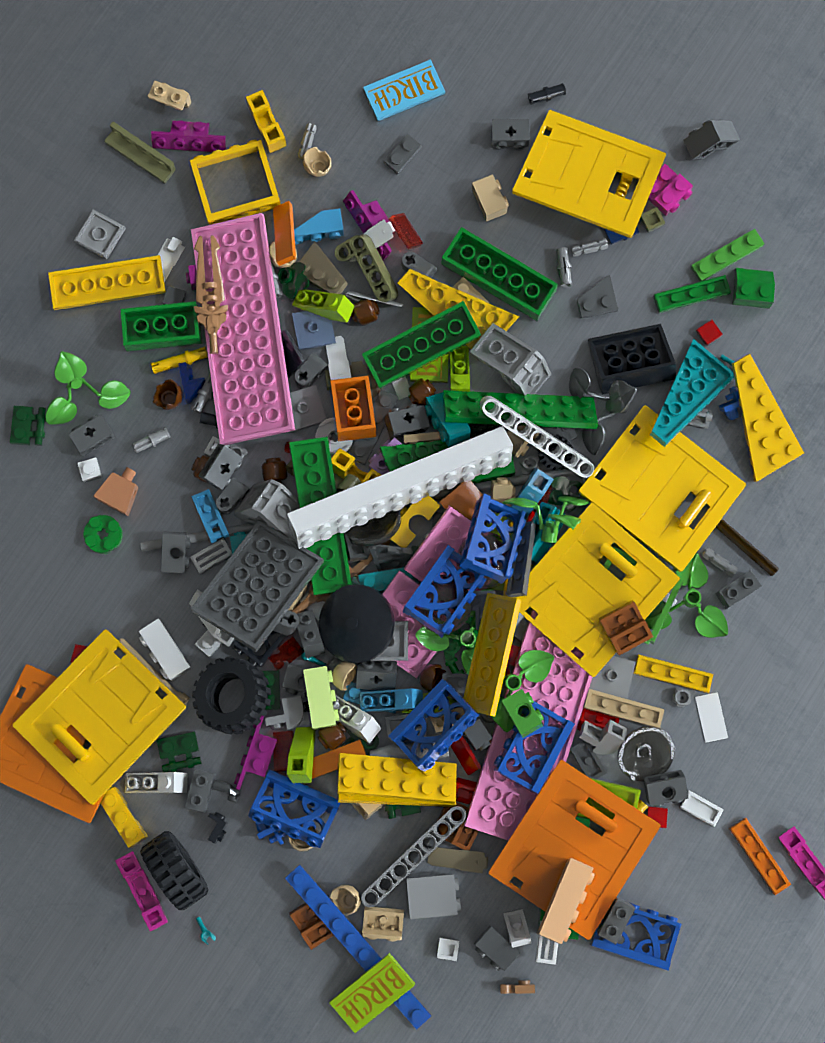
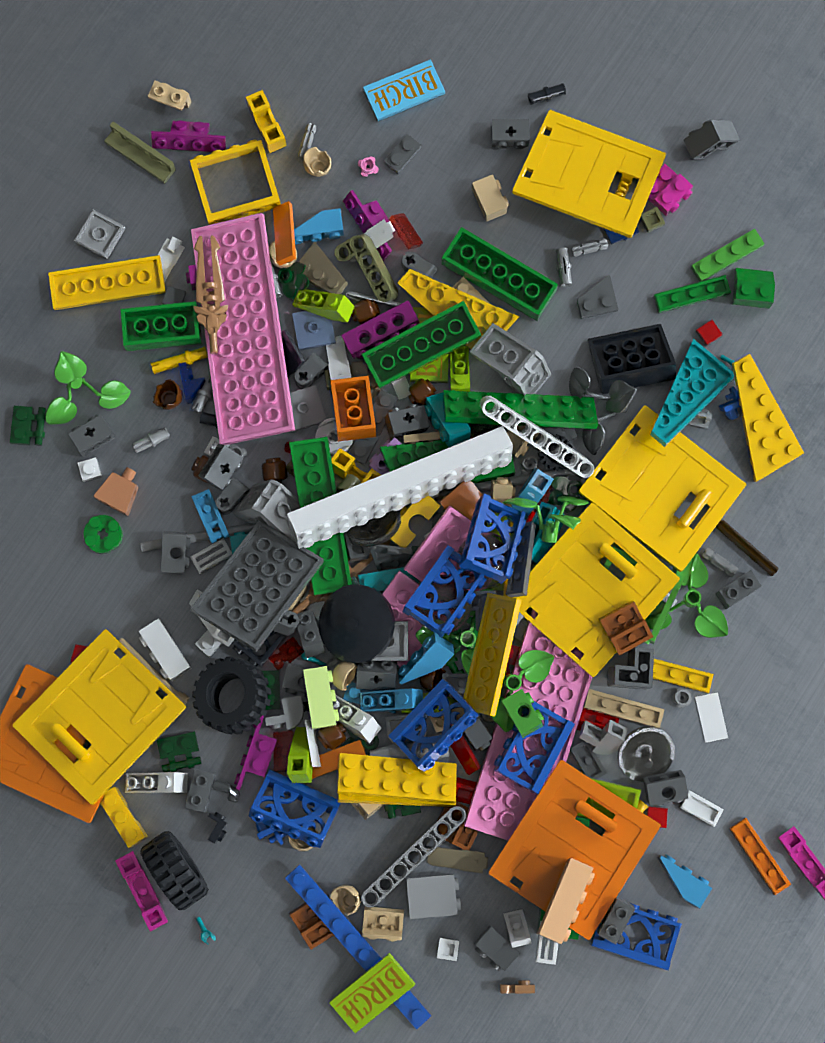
(313, 747): none -> white sticker
(368, 161): none -> bright pink plate
(370, 328): none -> magenta brick
(430, 657): none -> dark azure slope
(637, 673): none -> dark grey brick
(688, 887): none -> dark azure slope

